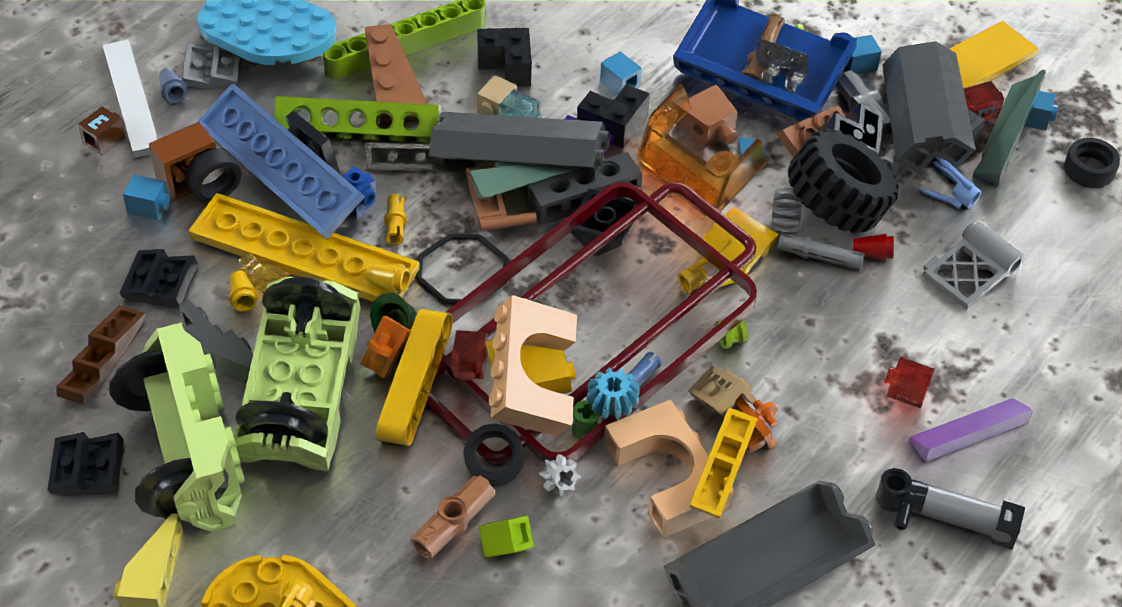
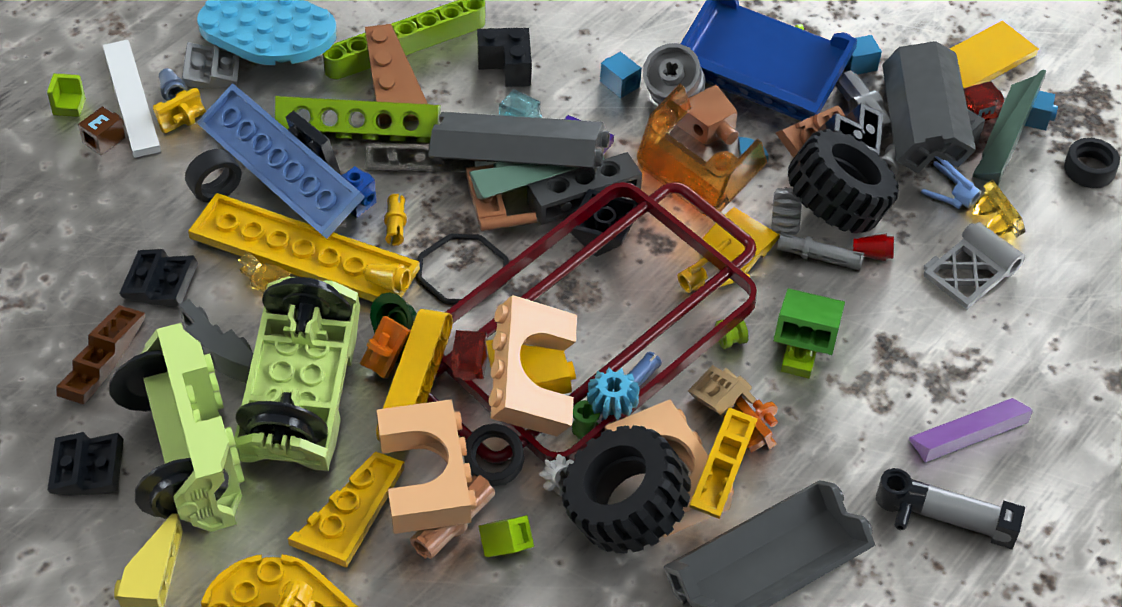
(66, 95): none -> lime panel
(146, 197): dark azure brick -> none
(174, 154): dark orange brick -> none
(179, 110): none -> yellow hips
(242, 292): yellow cone -> none
(349, 514): none -> yellow wing
(447, 497): none -> light nougat arch
(493, 94): tan brick -> none
(620, 116): black brick -> none
(645, 513): none -> black tyre
(672, 66): none -> light grey wheel
(770, 34): medium nougat pin -> none
(783, 60): clear smoke plate -> none
(798, 361): none -> lime tile
(809, 321): none -> bright green brick
(909, 382): clear red brick -> none
(1007, 218): none -> clear yellow tile

